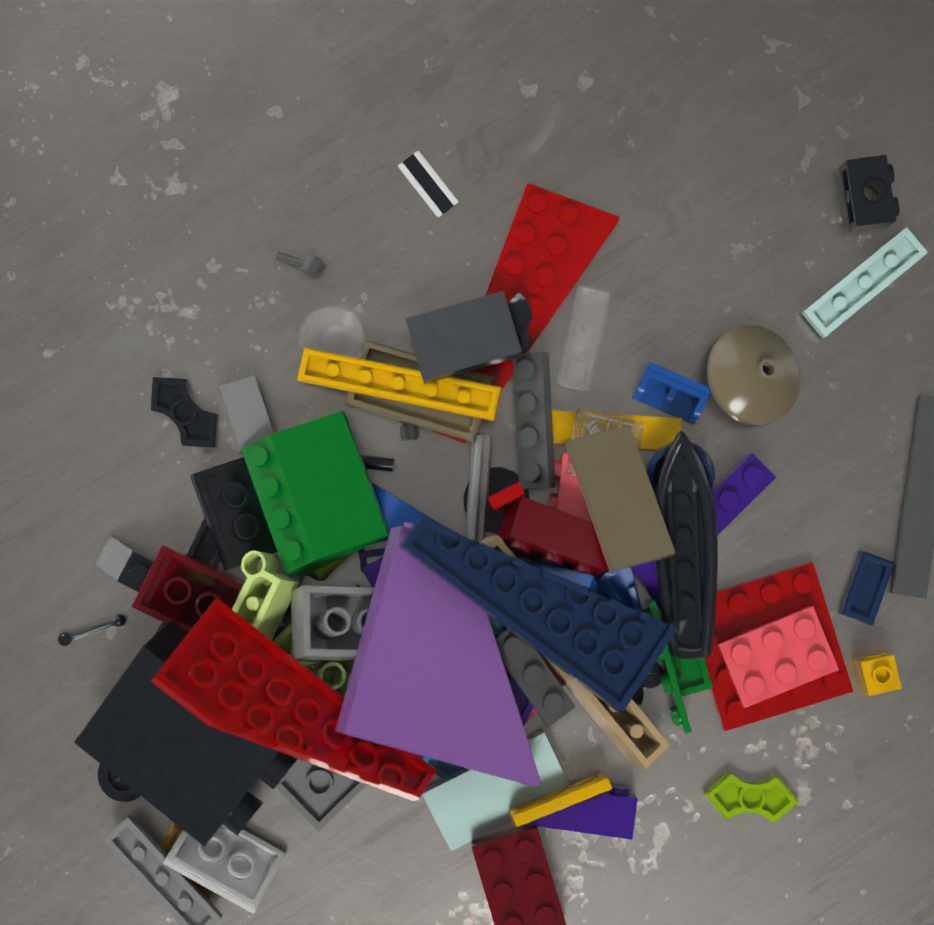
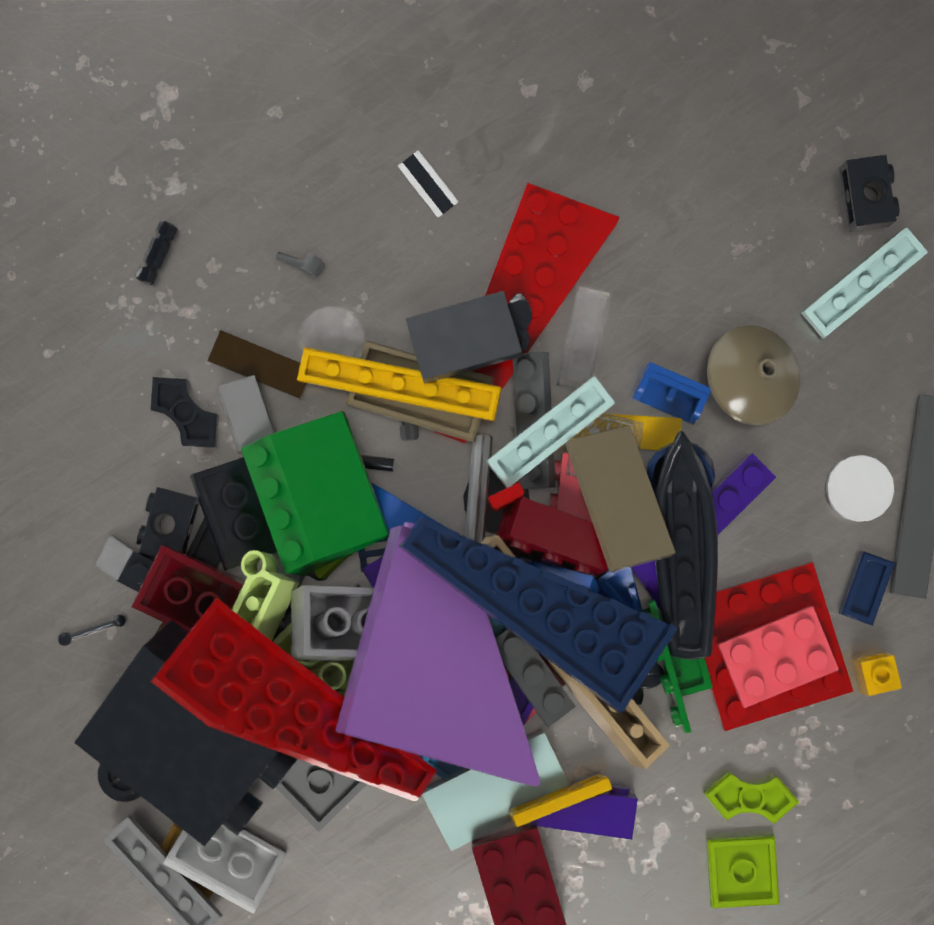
(156, 252): none -> black axle
(181, 508): none -> black brick
(250, 360): none -> dark brown tile
(550, 432): none -> light aqua plate
(742, 871): none -> lime tile
(860, 488): none -> white tile

